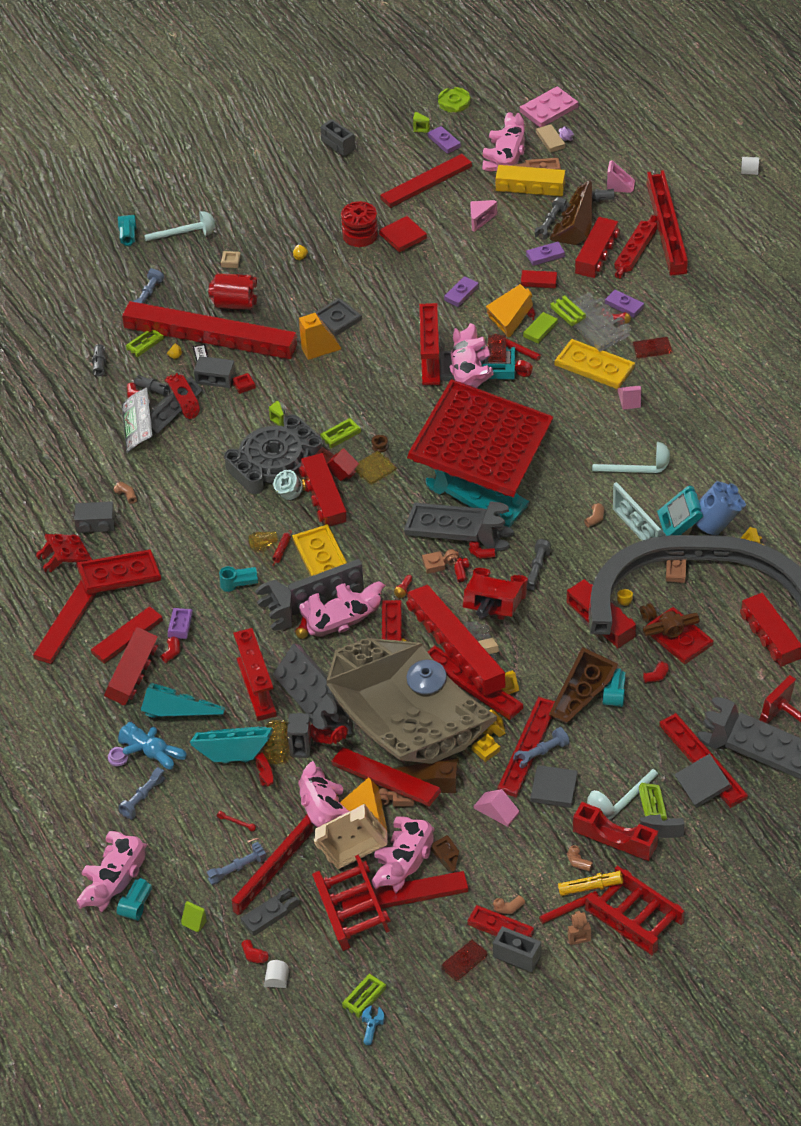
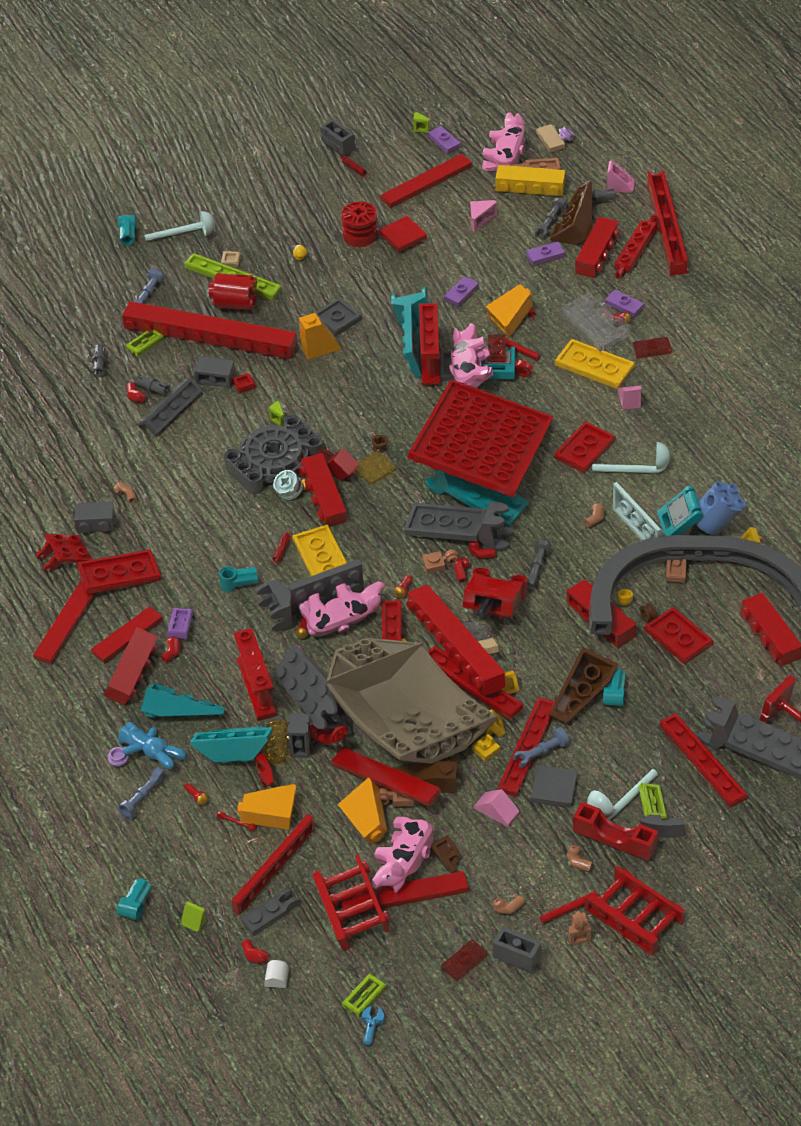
(117, 869): bright pink animal -> none
(136, 419): sticker -> none
(175, 351): yellow hinge -> none
(188, 402): red piece -> none
(200, 350): sticker -> none
(200, 797): none -> red piece
(210, 268): none -> lime tile
(258, 854): sand blue piece -> none
(260, 540): clear yellow cone -> none
(268, 807): none -> light orange slope
(319, 796): bright pink animal -> none
(342, 433): lime tile -> none
(350, 835): tan piece -> none
(354, 166): none -> red piece
(408, 315): none -> teal hinge
(426, 683): sand blue dish -> none
(454, 99): lime tile -> none
(492, 922): red tile -> none
(540, 279): red tile -> none
(540, 327): lime tile -> none
(549, 107): bright pink plate -> none
(570, 308): lime tile -> none
(584, 447): none -> red tile
(590, 883): yellow pin -> none
(658, 674): red arm -> none
(671, 624): reddish brown axle -> none
(702, 780): dark grey tile -> none
(750, 165): white brick -> none

